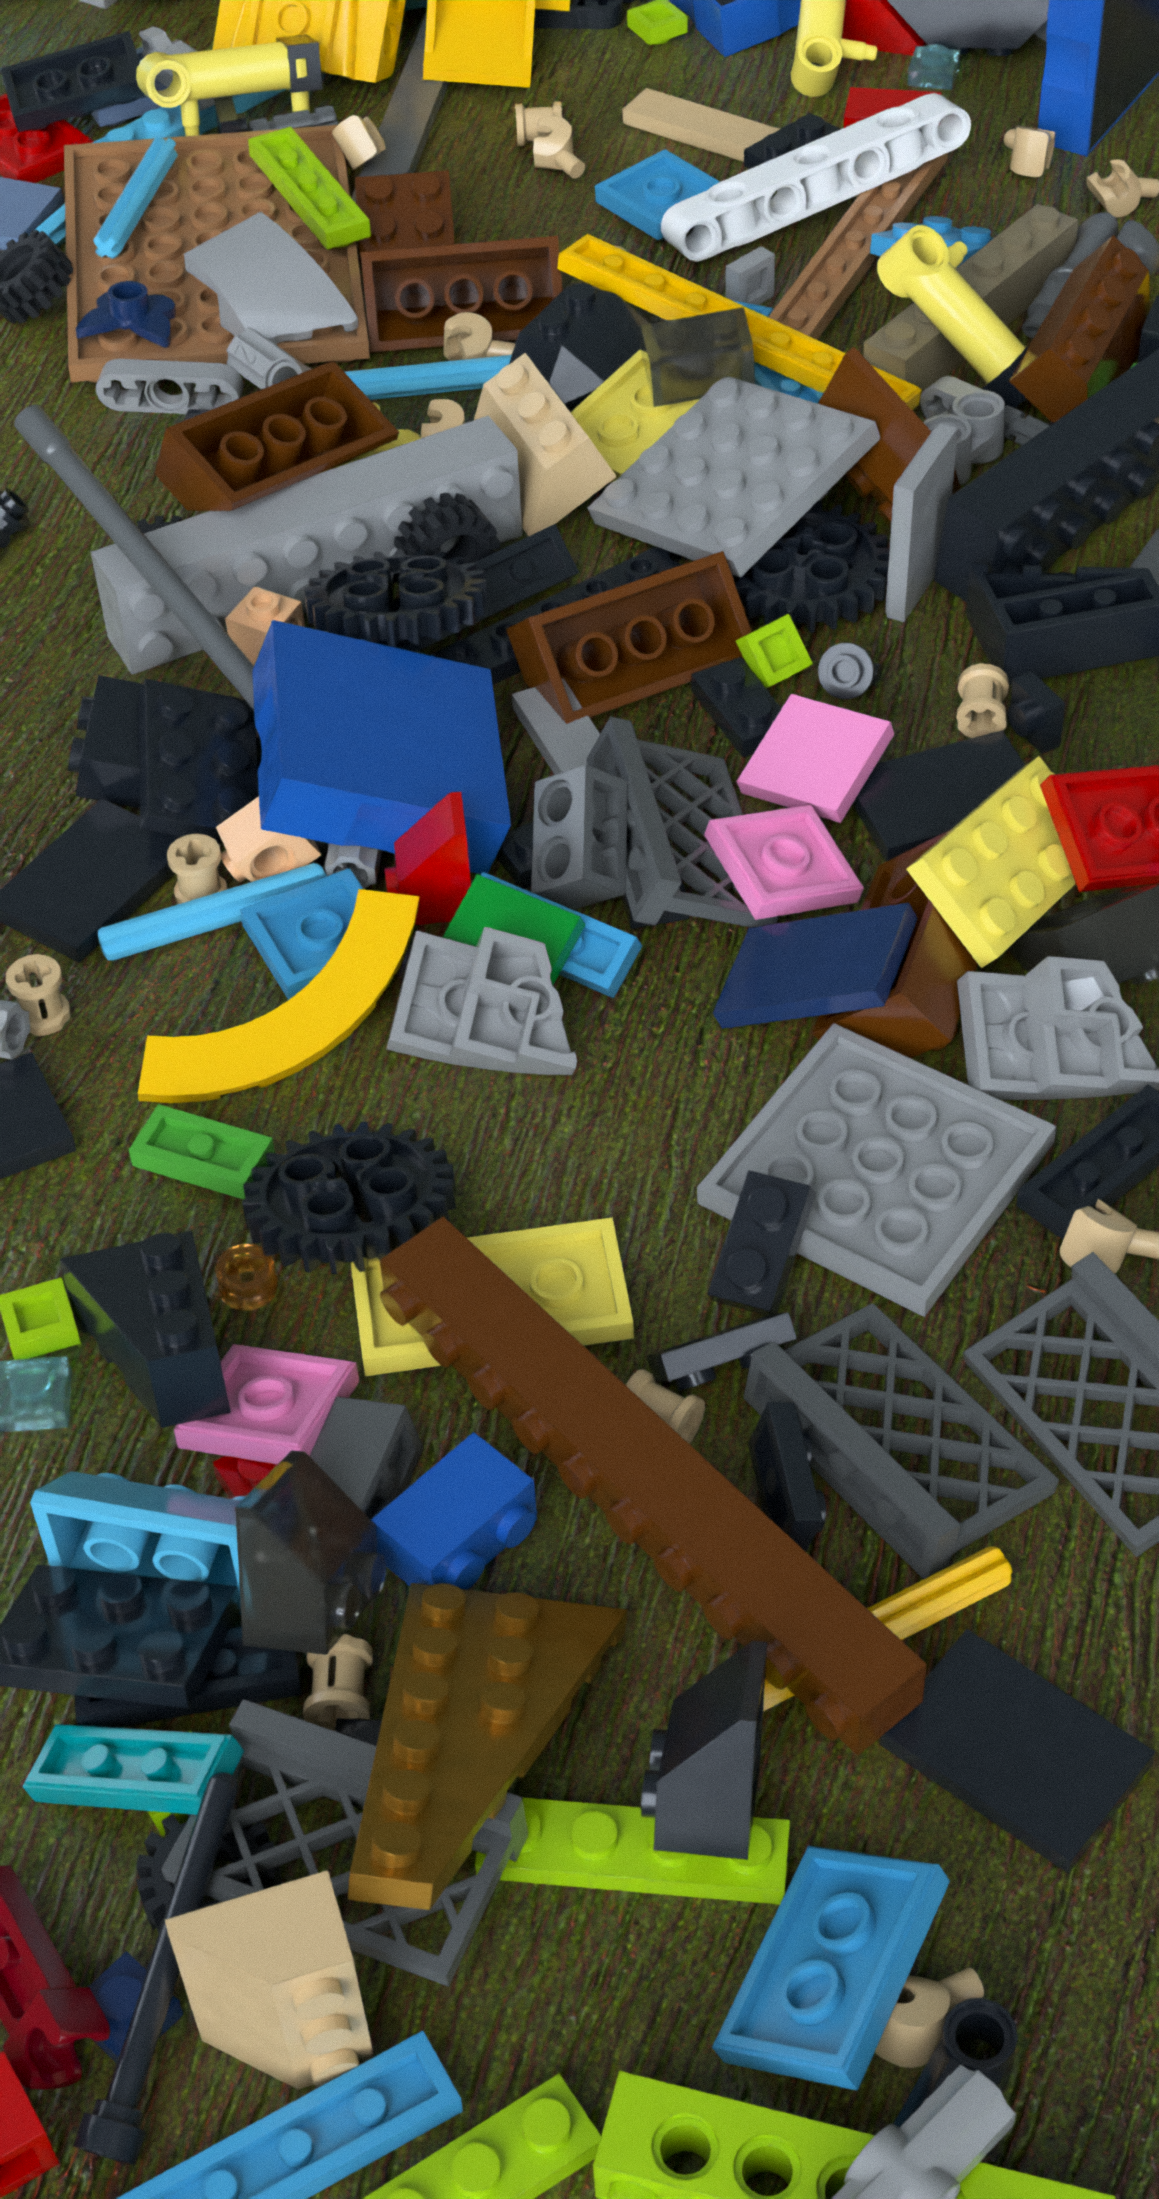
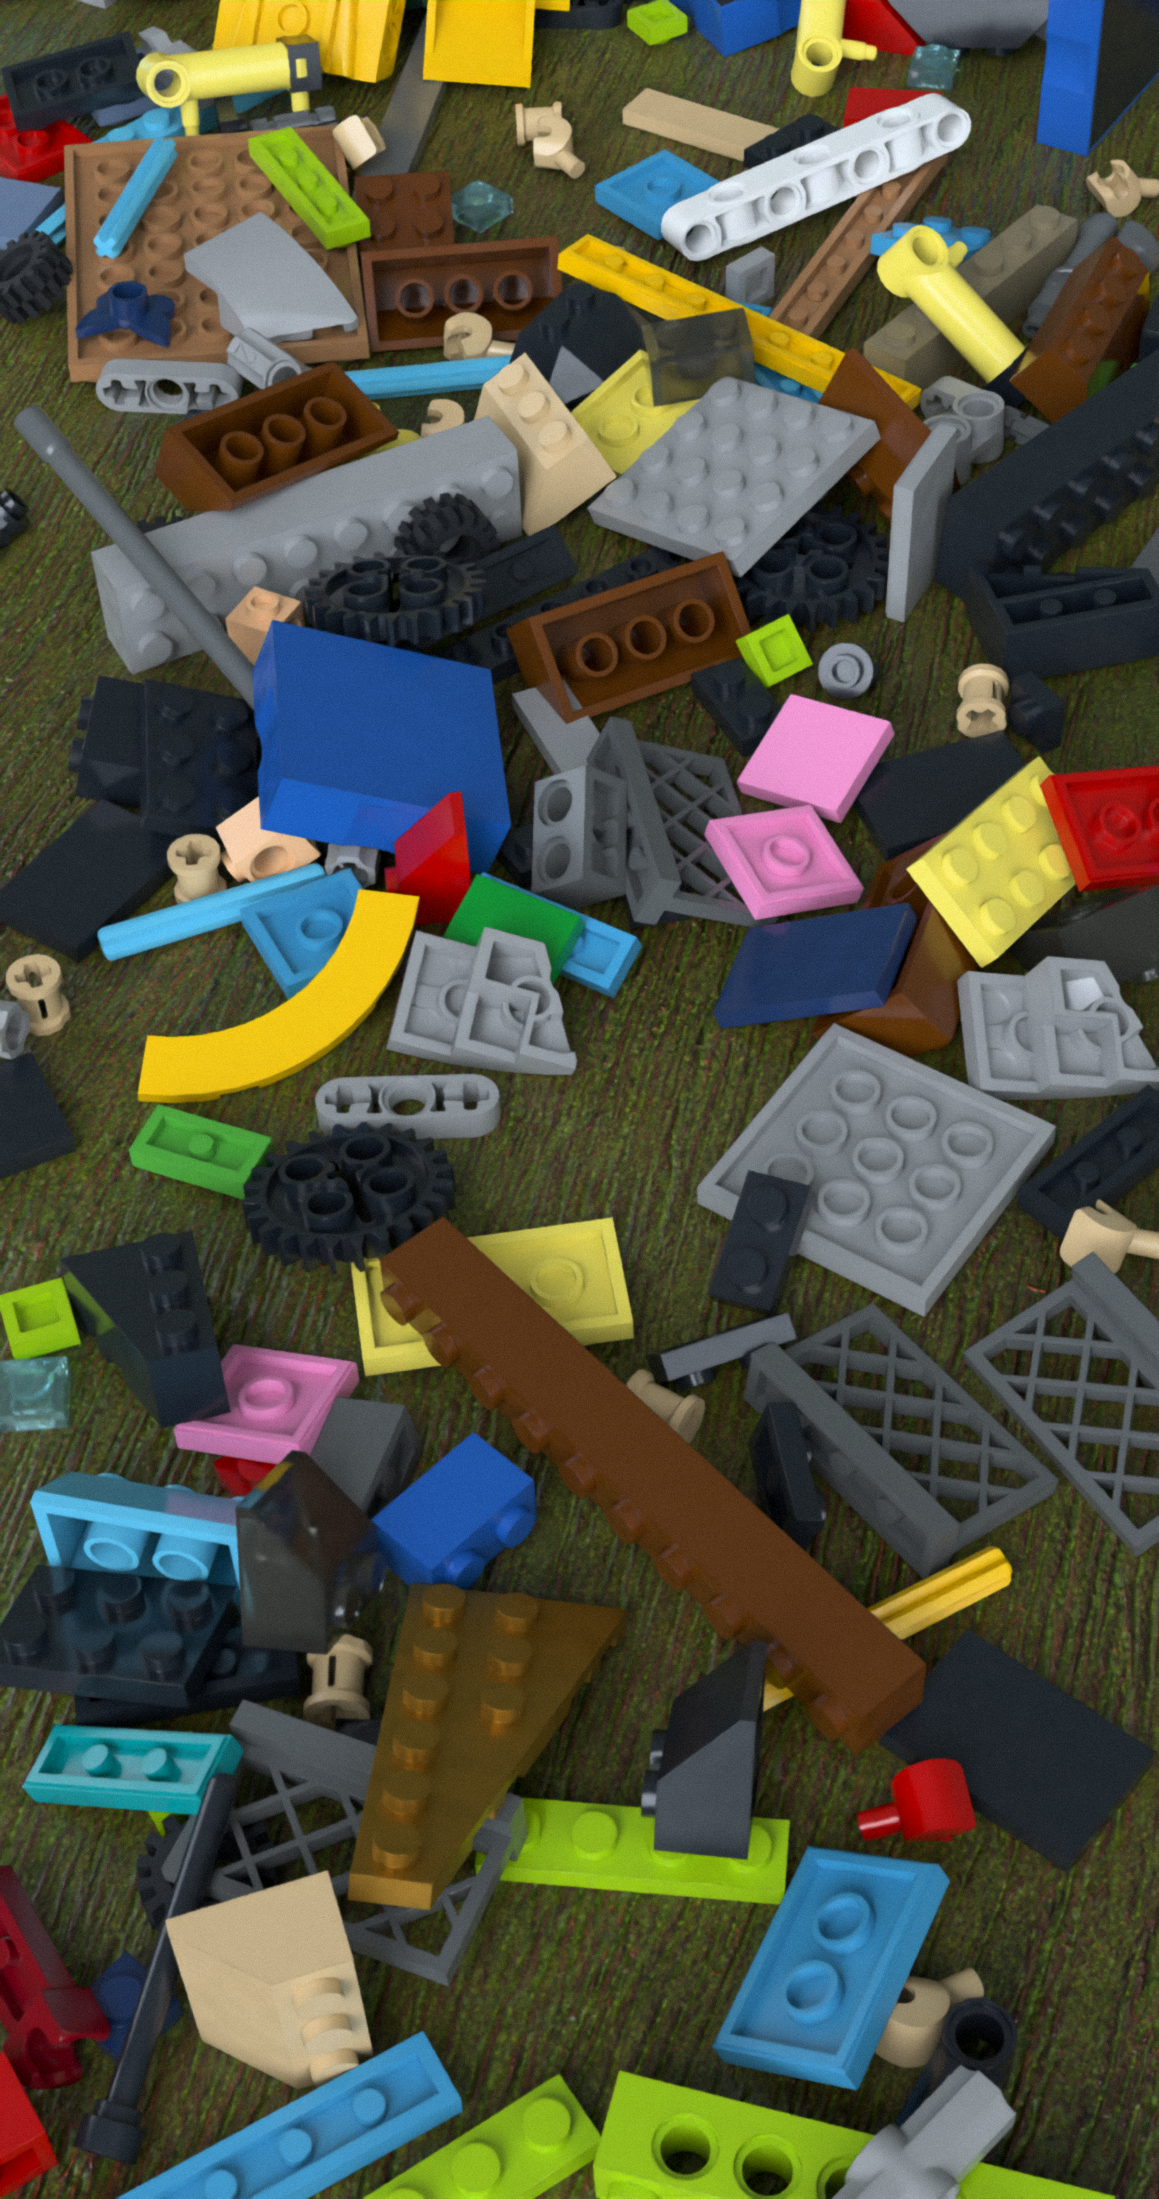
(251, 1294): clear orange bush -> none
(451, 1089): none -> light grey beam
(480, 205): none -> clear light blue plate
(927, 1804): none -> red piece
(1031, 150): tan piece -> none

